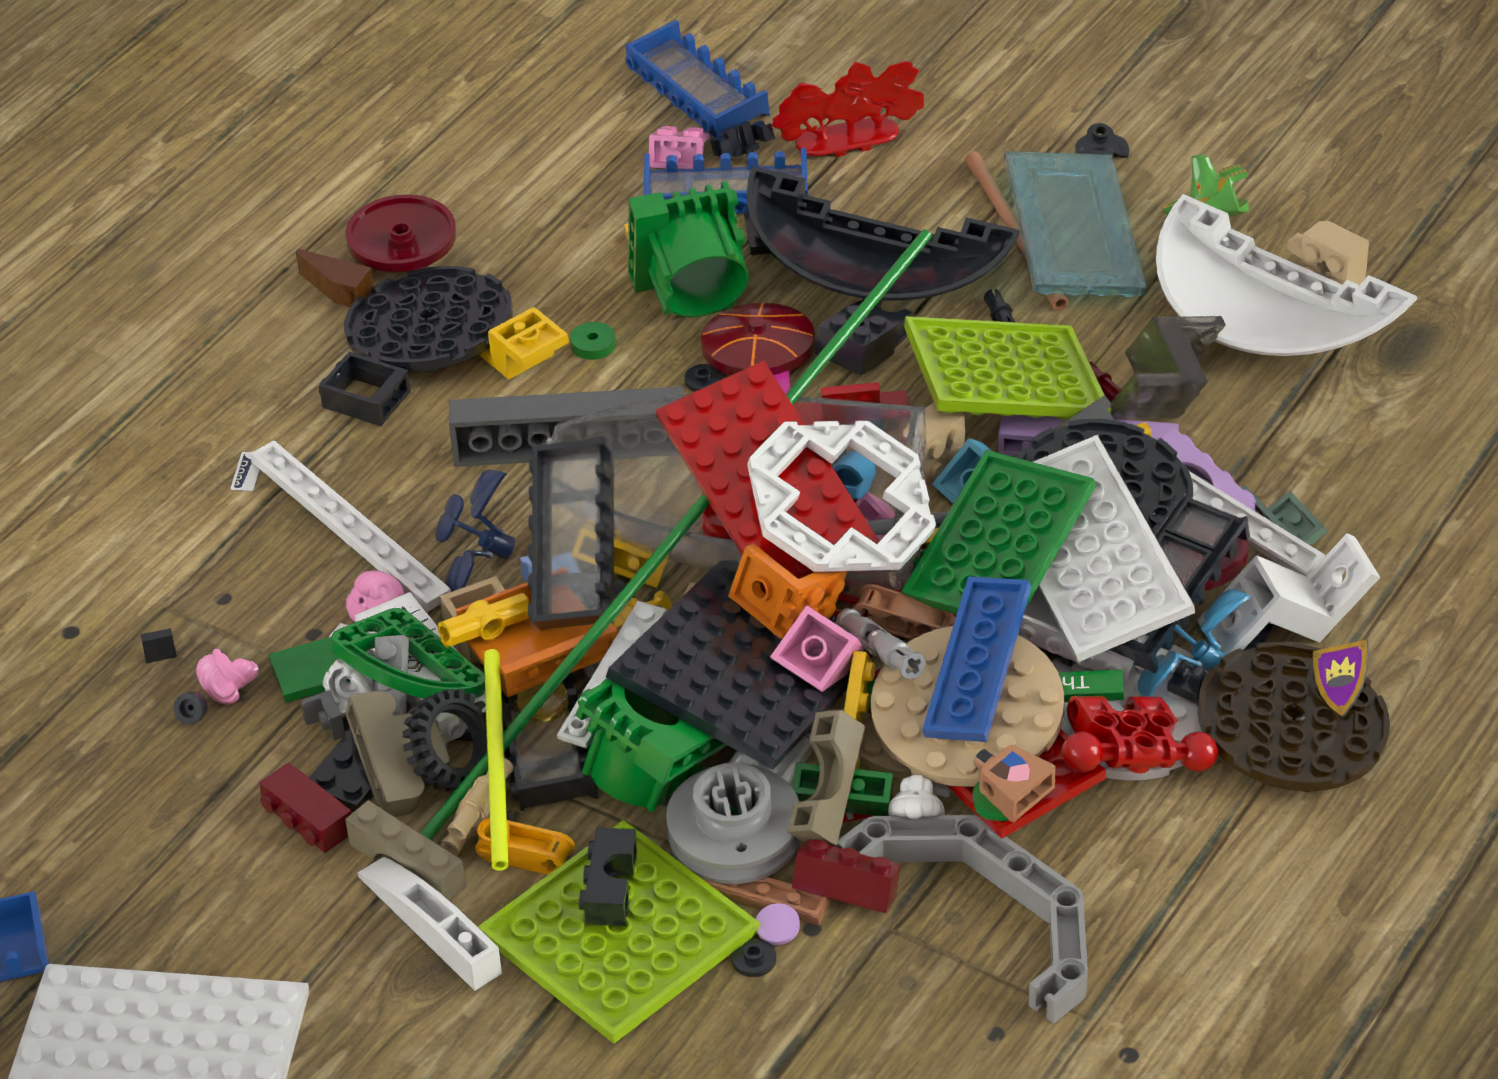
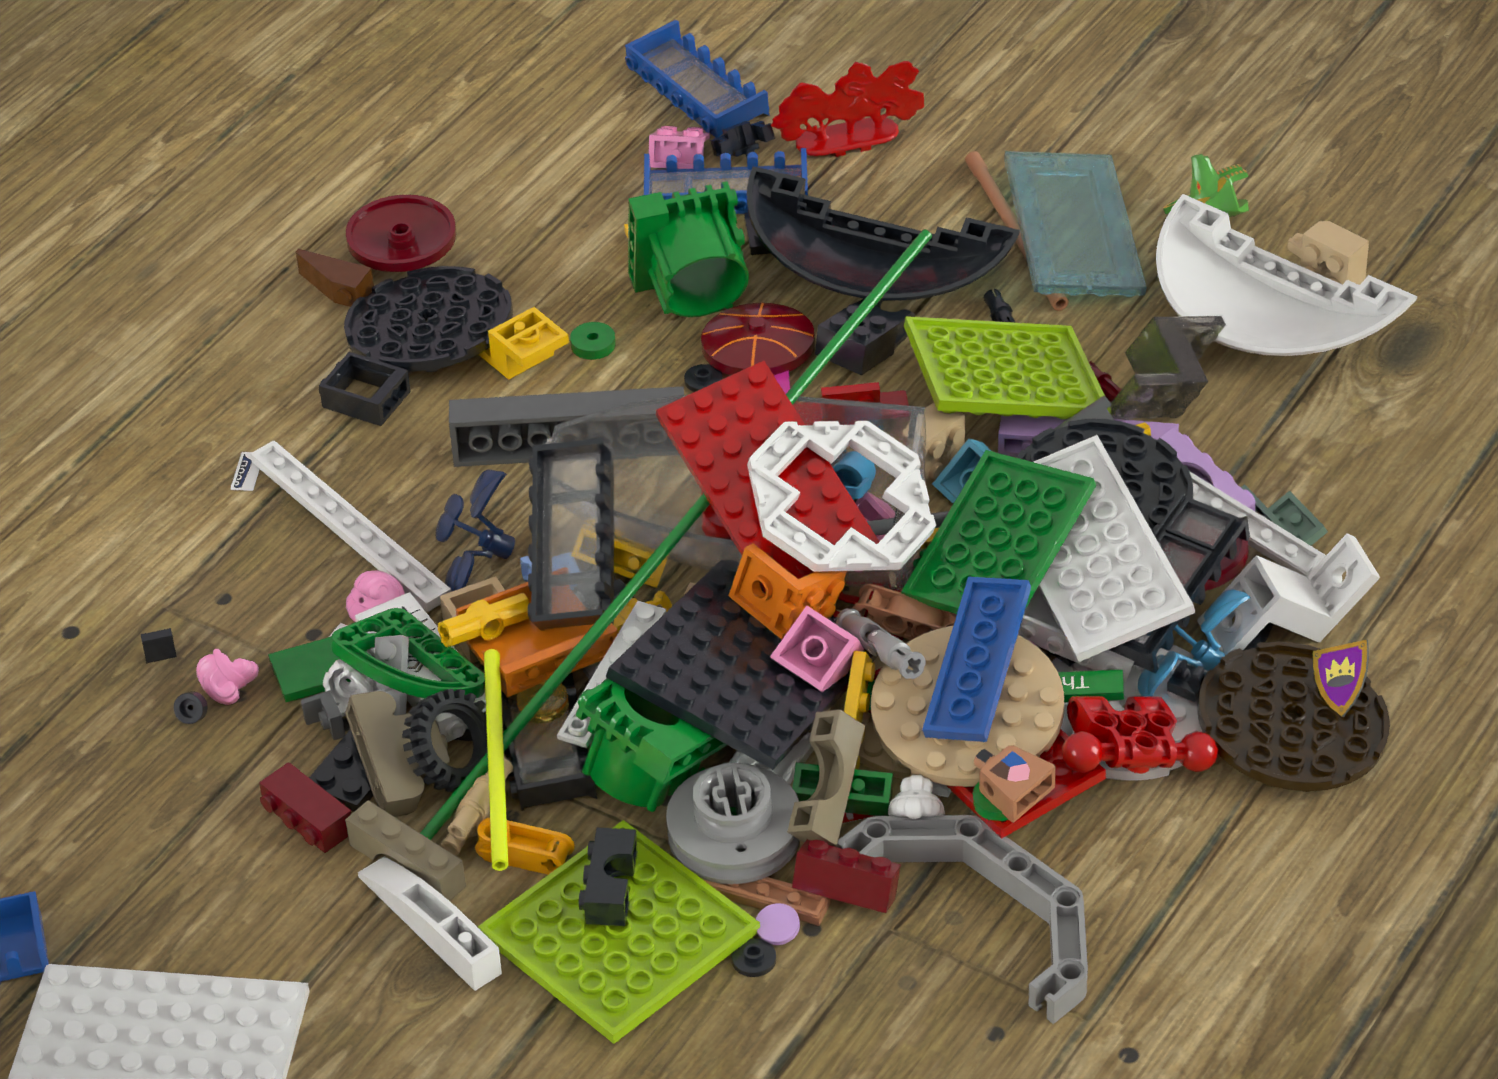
(1107, 143): black plate -> none

